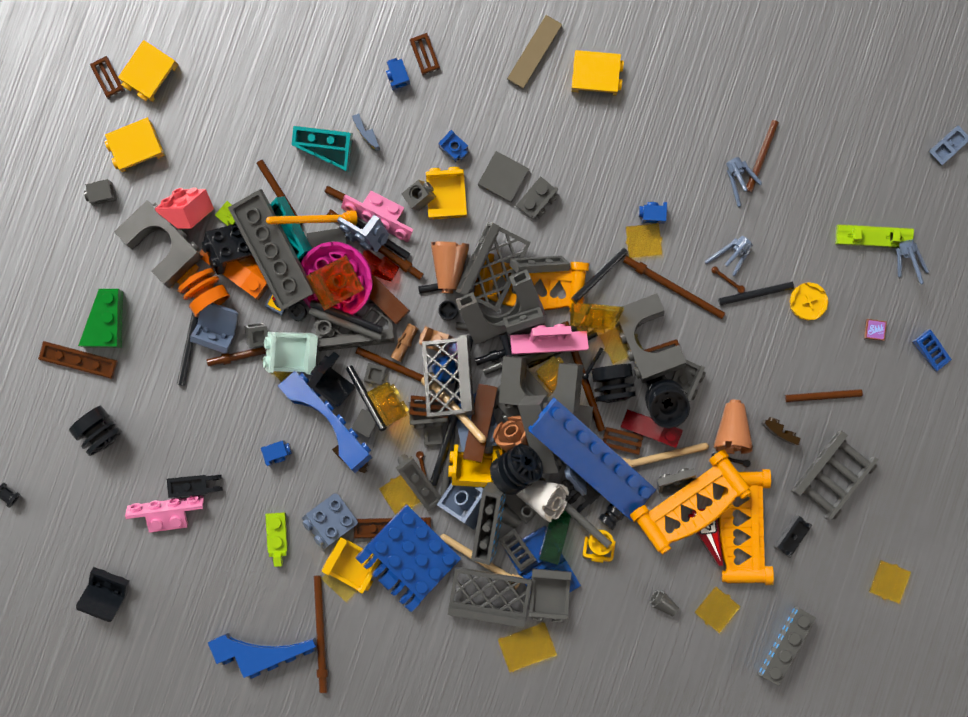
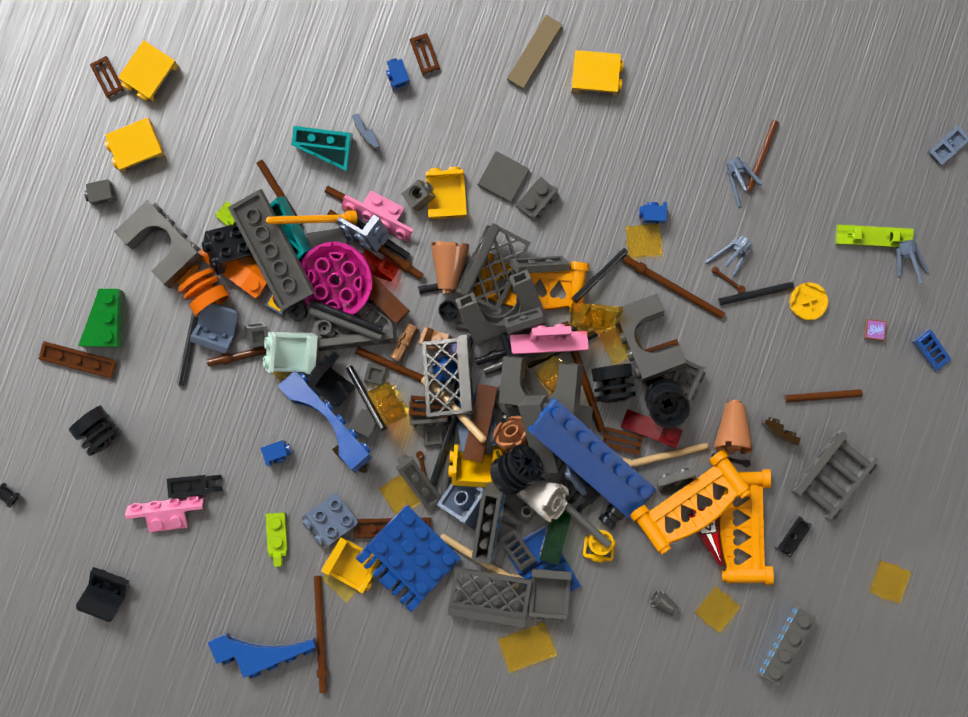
(185, 207): coral slope -> none
(335, 282): clear orange slope -> none
(454, 154): blue brick -> none
(586, 375): black hinge -> none

